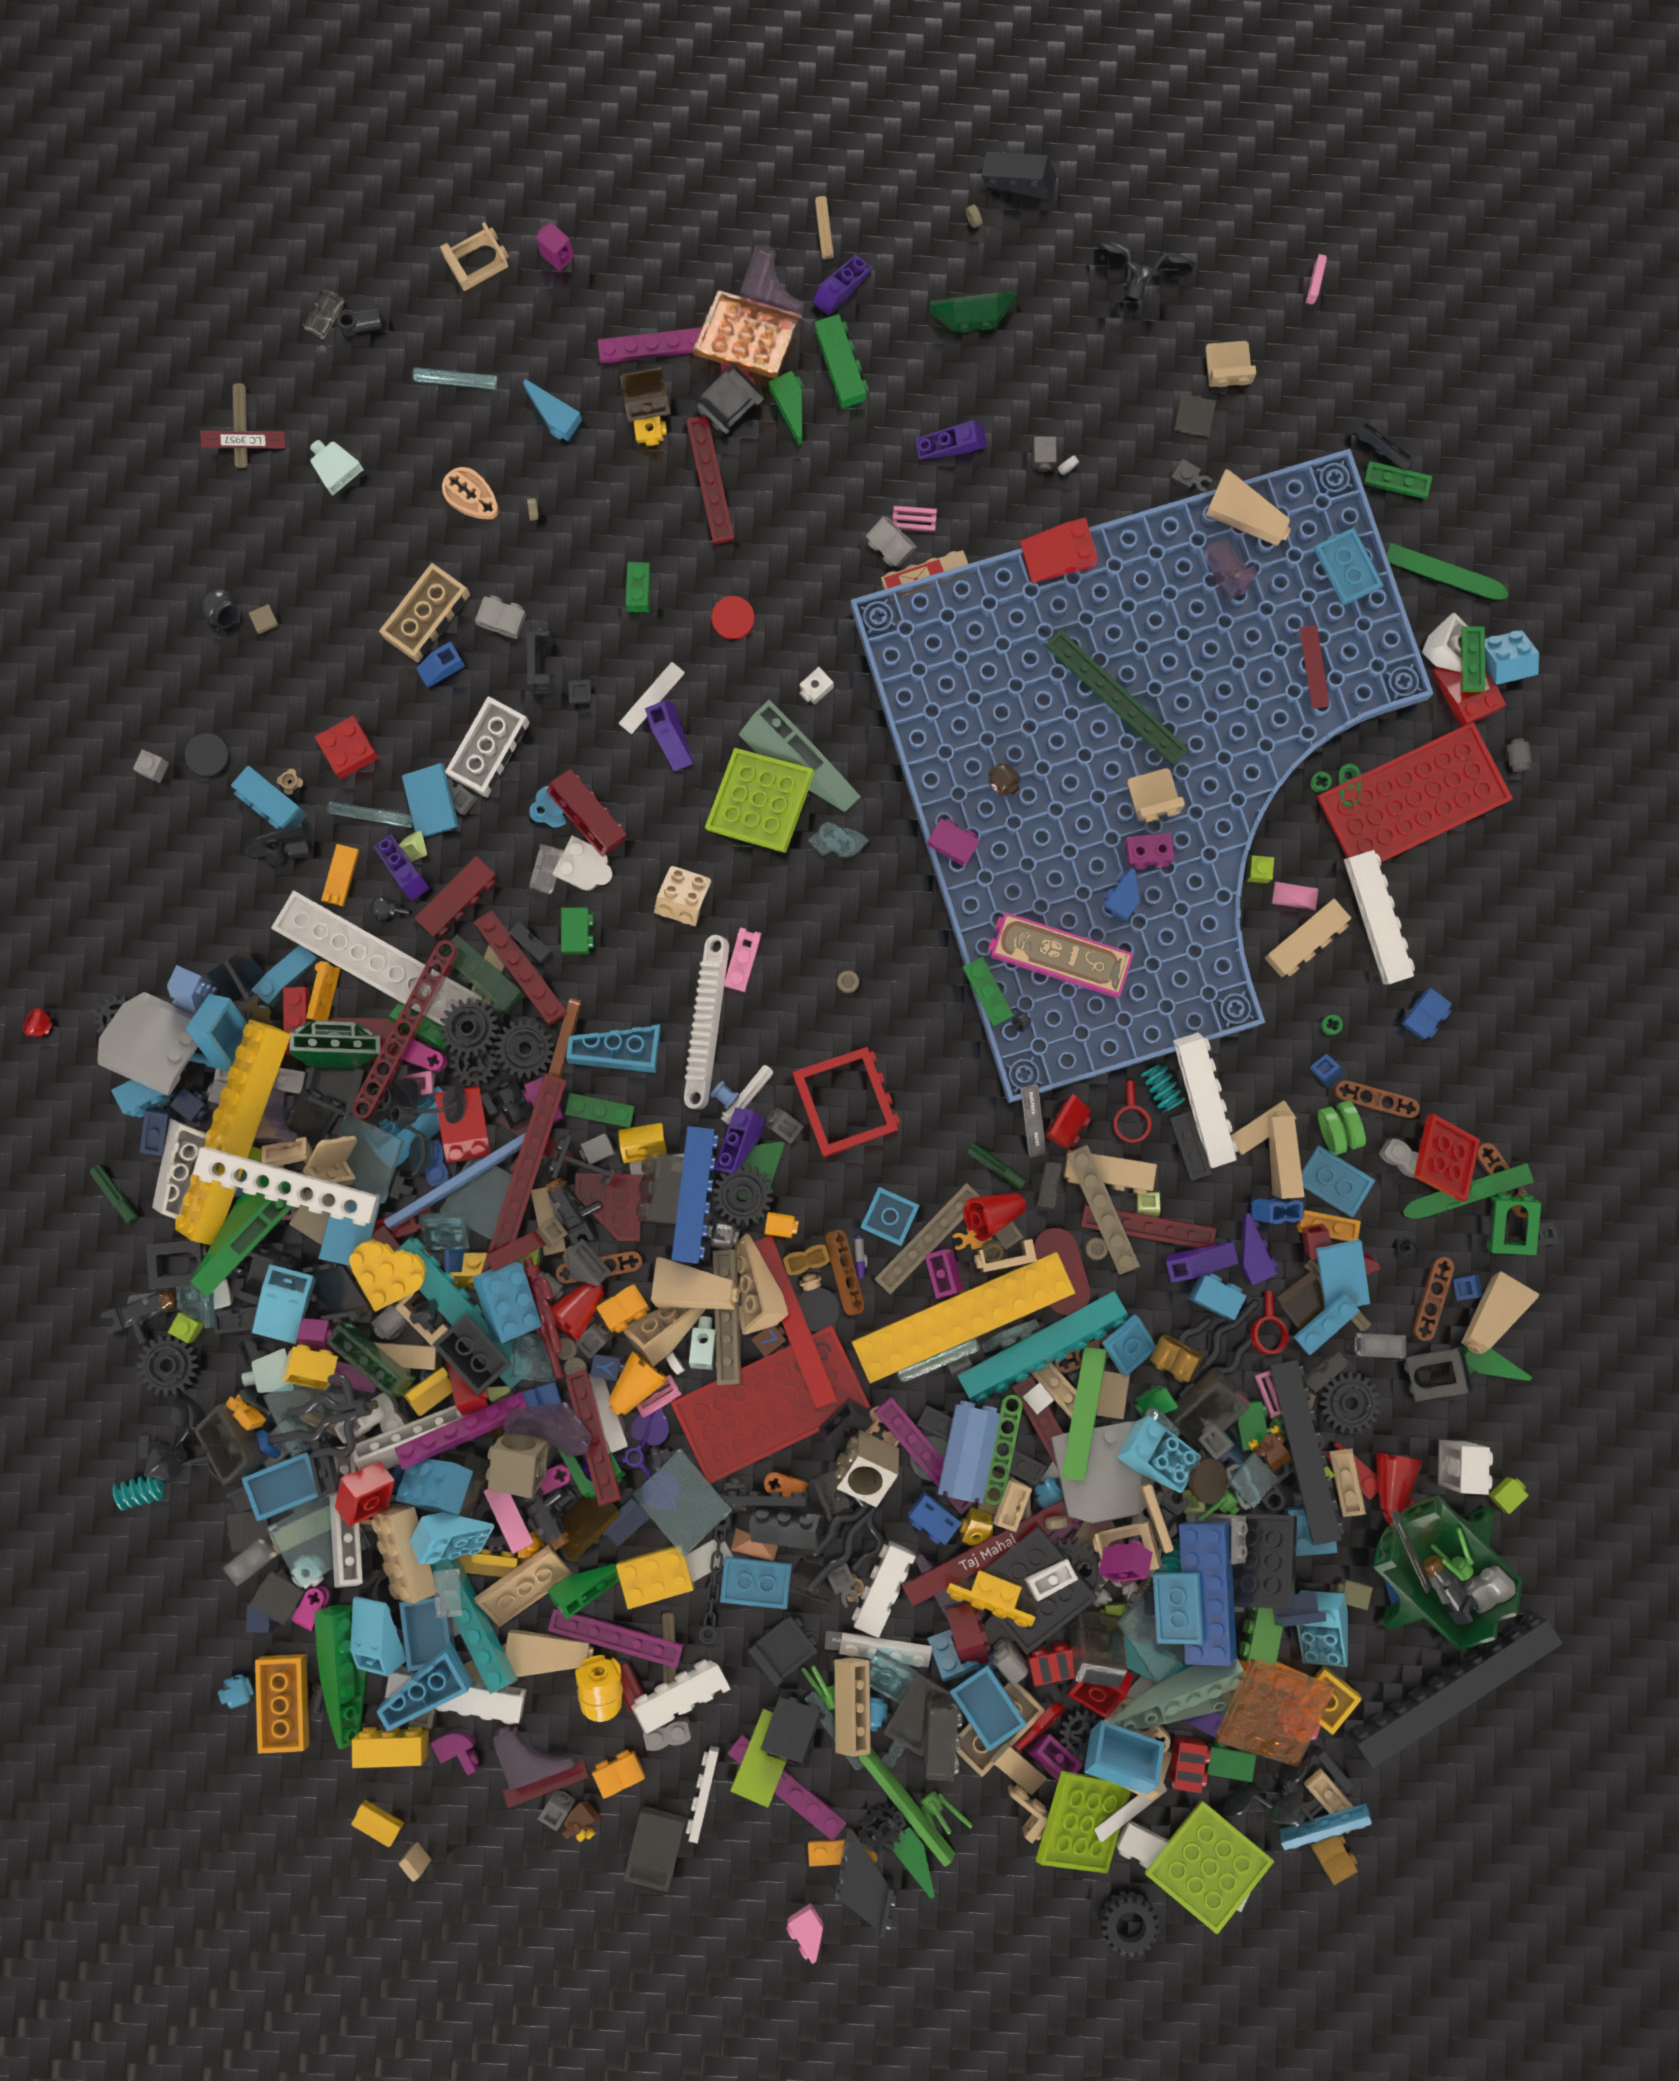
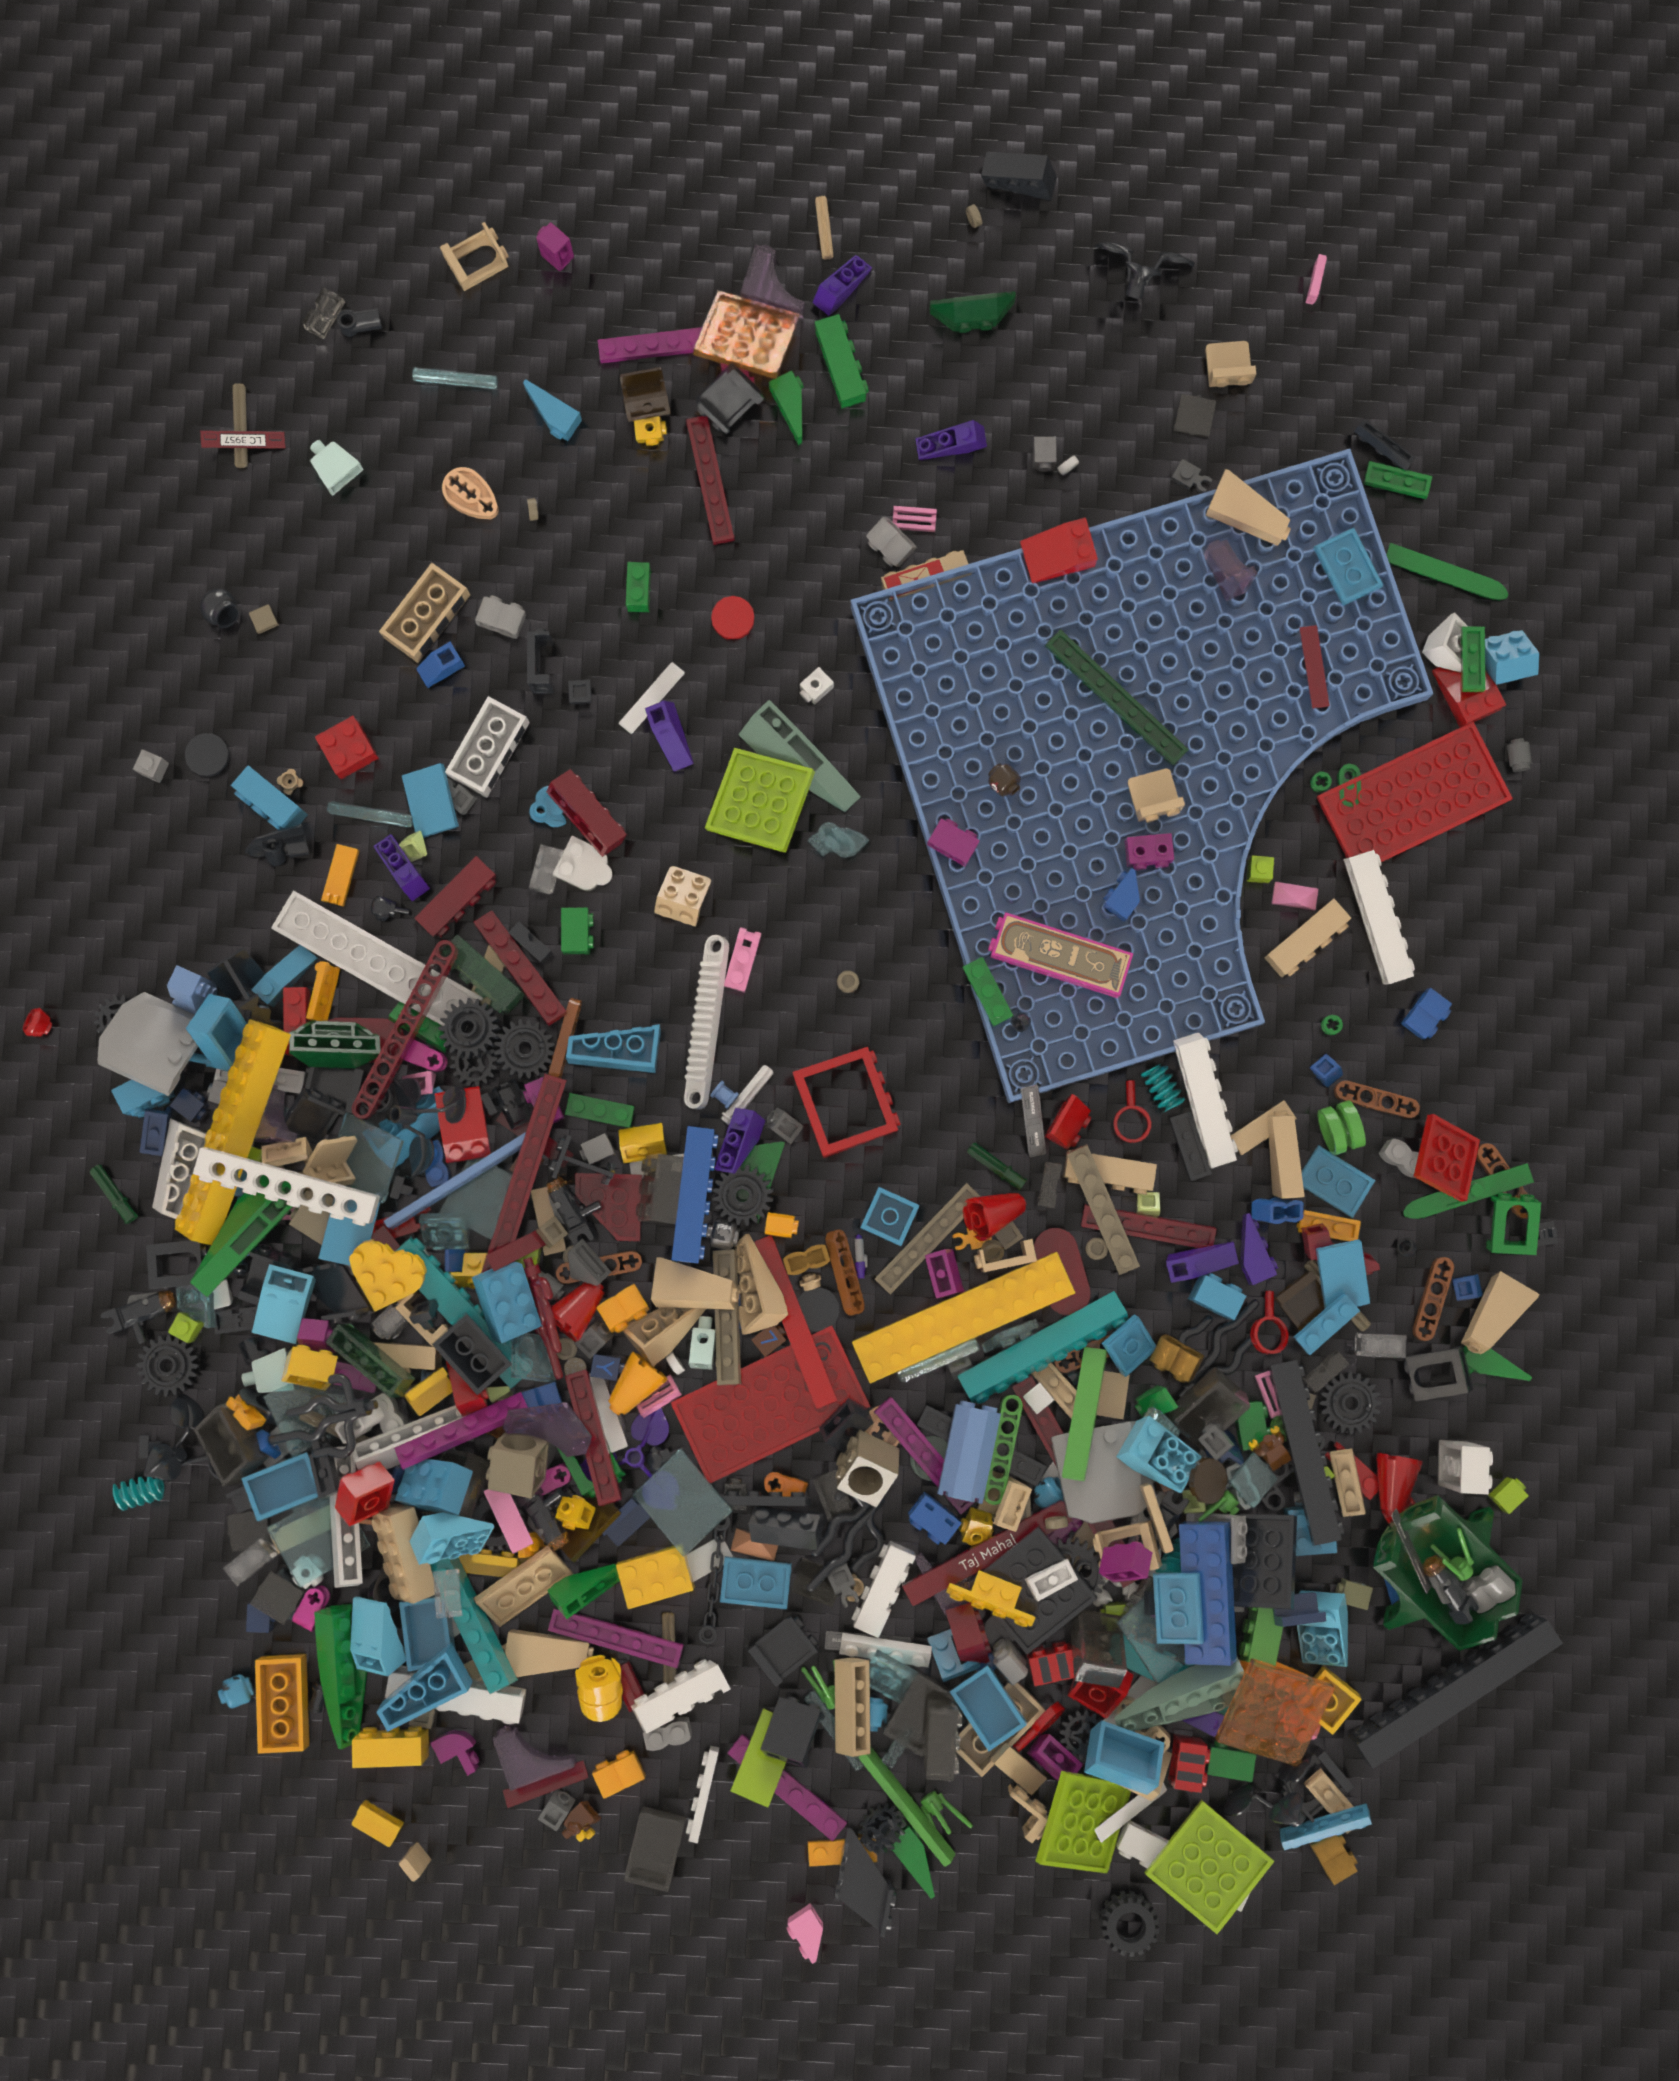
(575, 1512): none -> yellow brick

